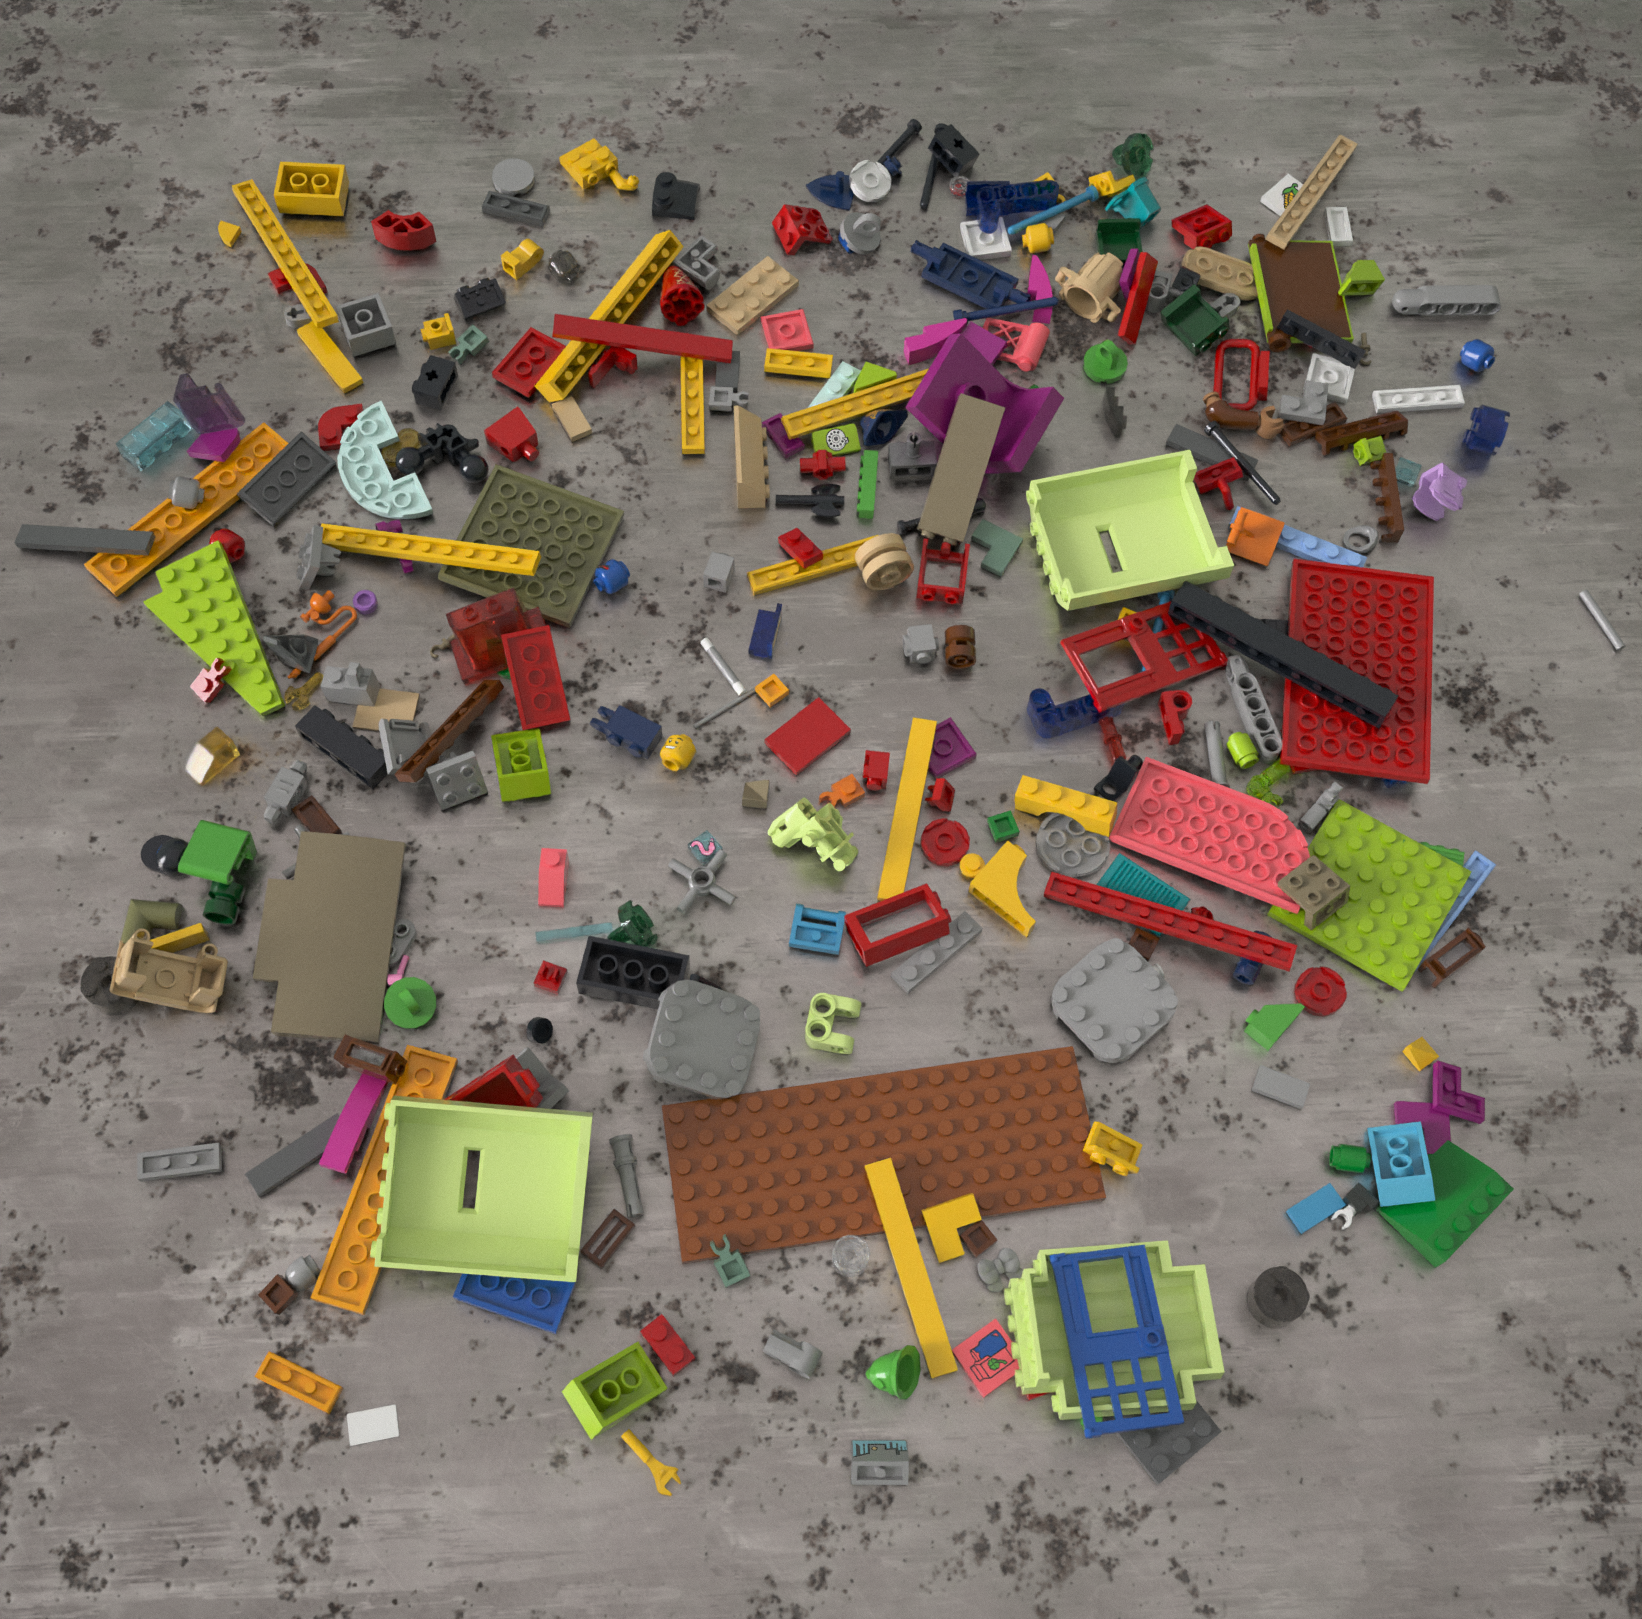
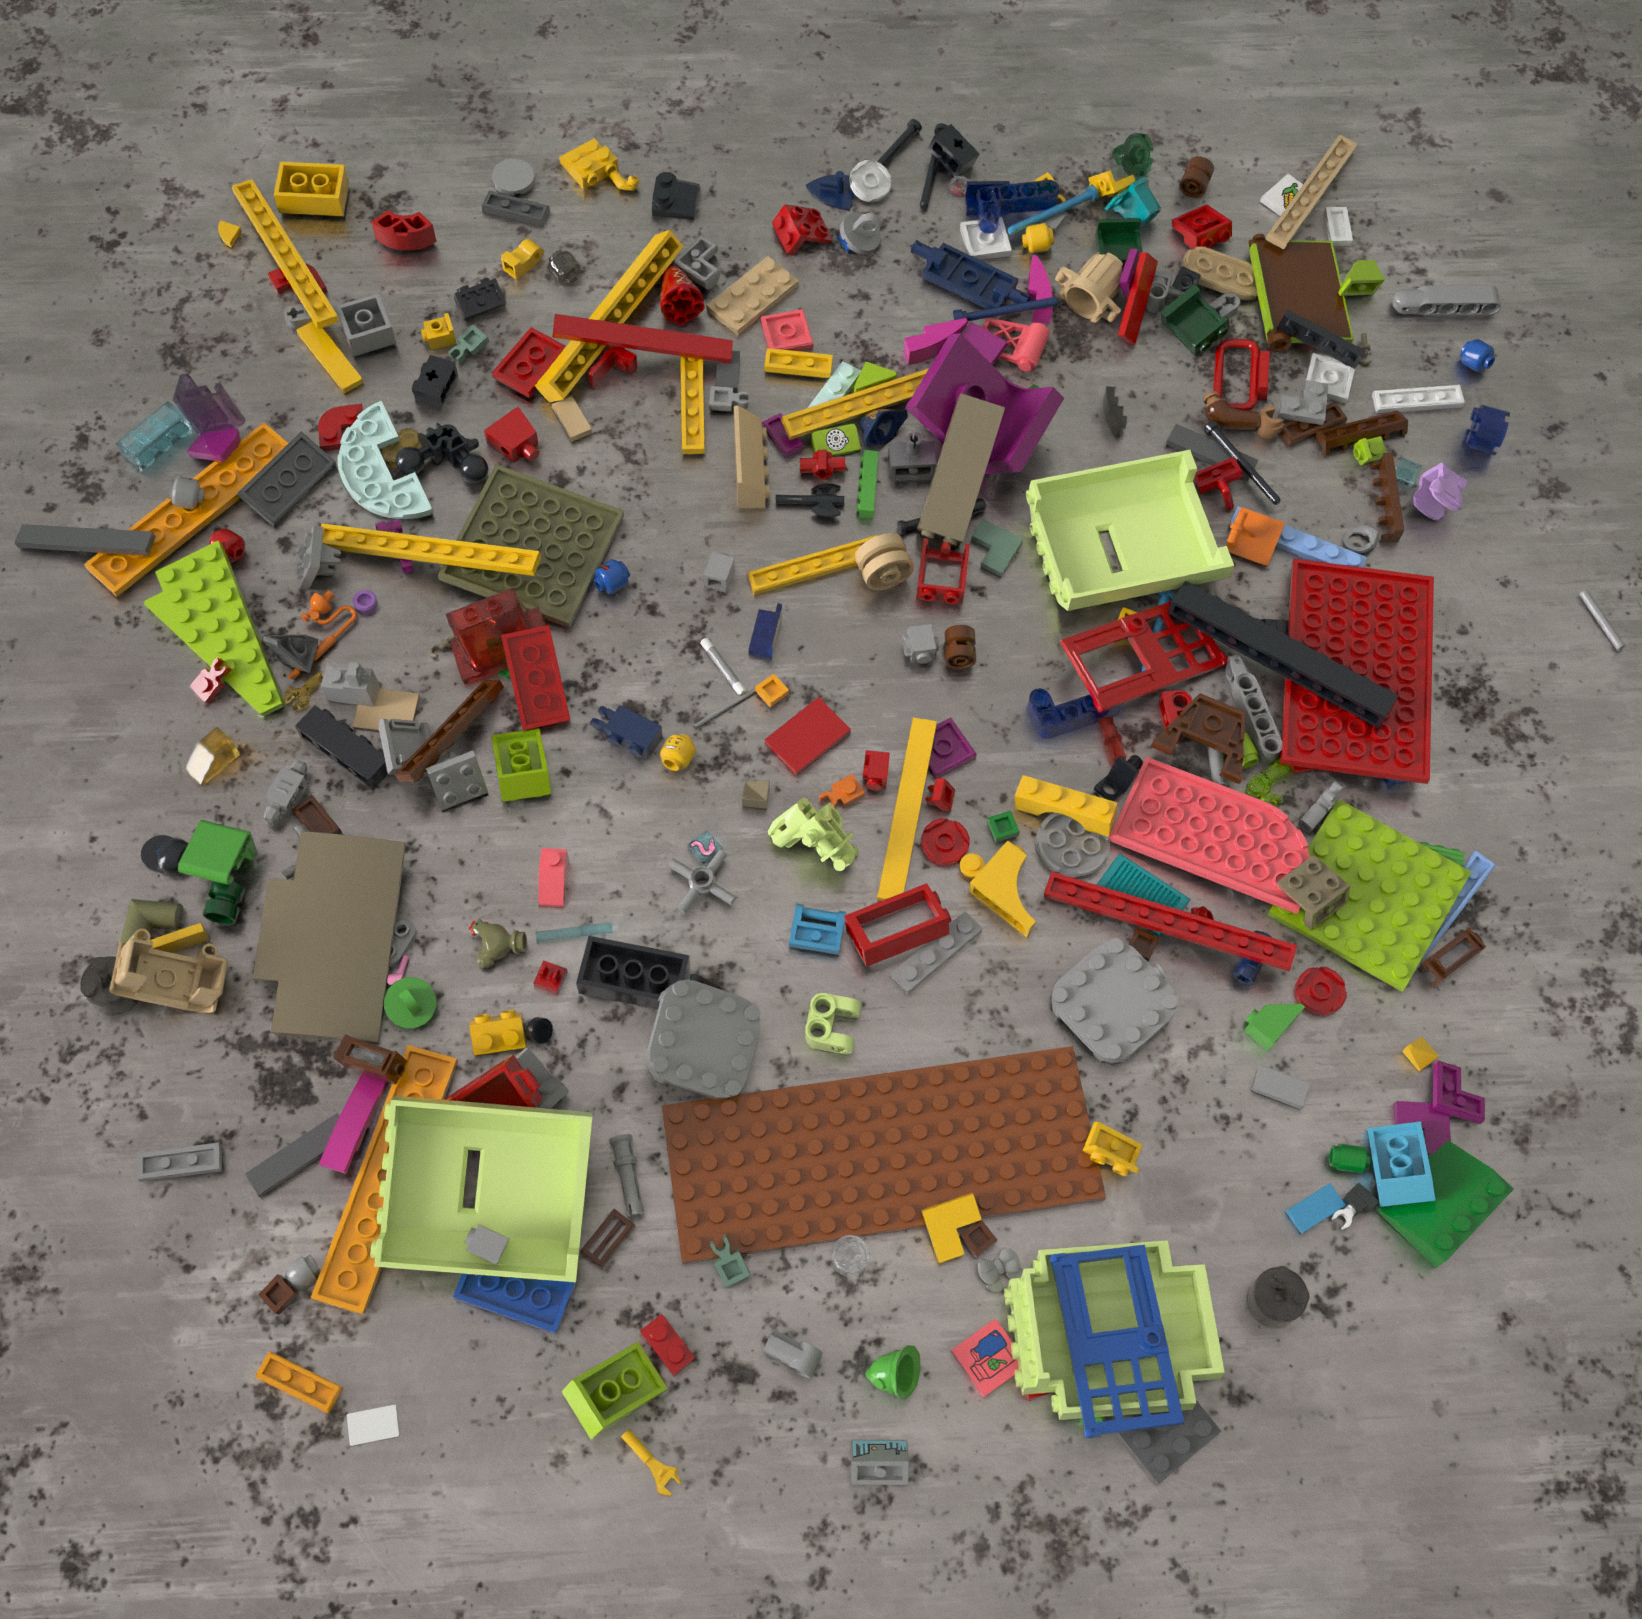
(486, 1243): none -> light grey brick
(496, 942): none -> olive animal
(497, 1032): none -> yellow bracket
(634, 926): clear green tile -> none
(800, 548): red plate -> none
(893, 165): dark blue plate -> none
(911, 1268): yellow tile -> none
(1105, 362): bright green tile -> none
(1196, 177): none -> reddish brown wheel
(1211, 725): none -> reddish brown wing

